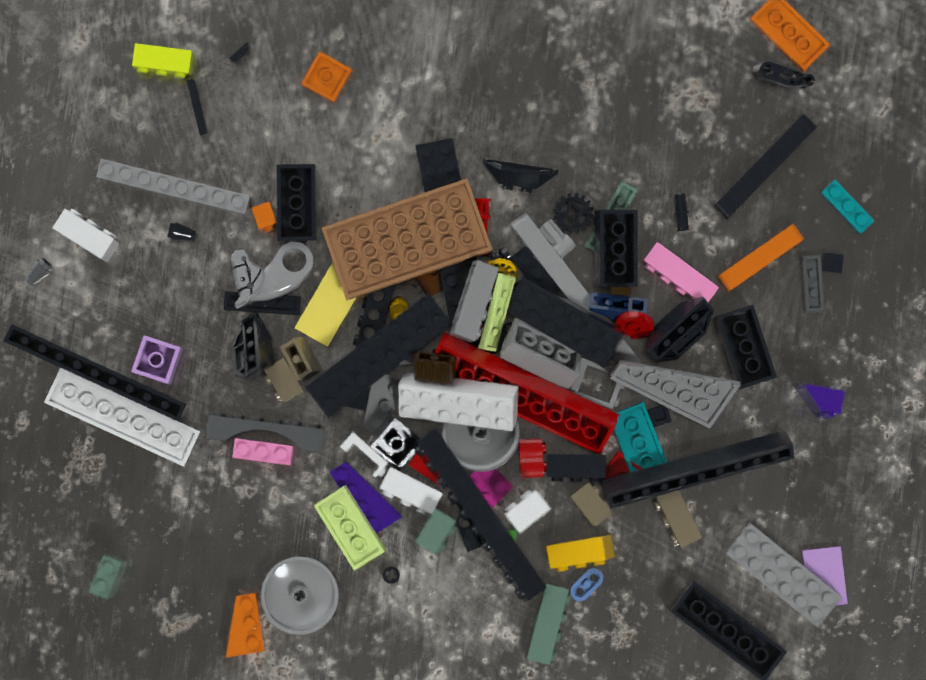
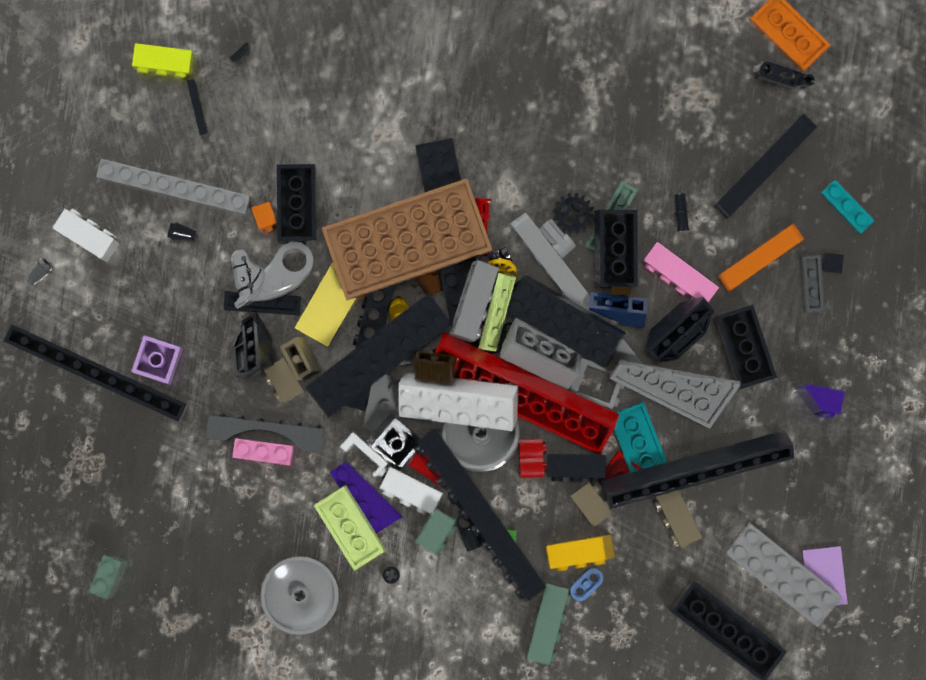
(122, 417): white plate -> none
(246, 627): orange wedge -> none
(326, 77): orange tile -> none
(491, 485): dark pink plate -> none
(519, 176): black wedge -> none
(526, 511): white brick -> none
(530, 266): black plate -> none
(635, 324): red tile -> none
(659, 415): black tile -> none

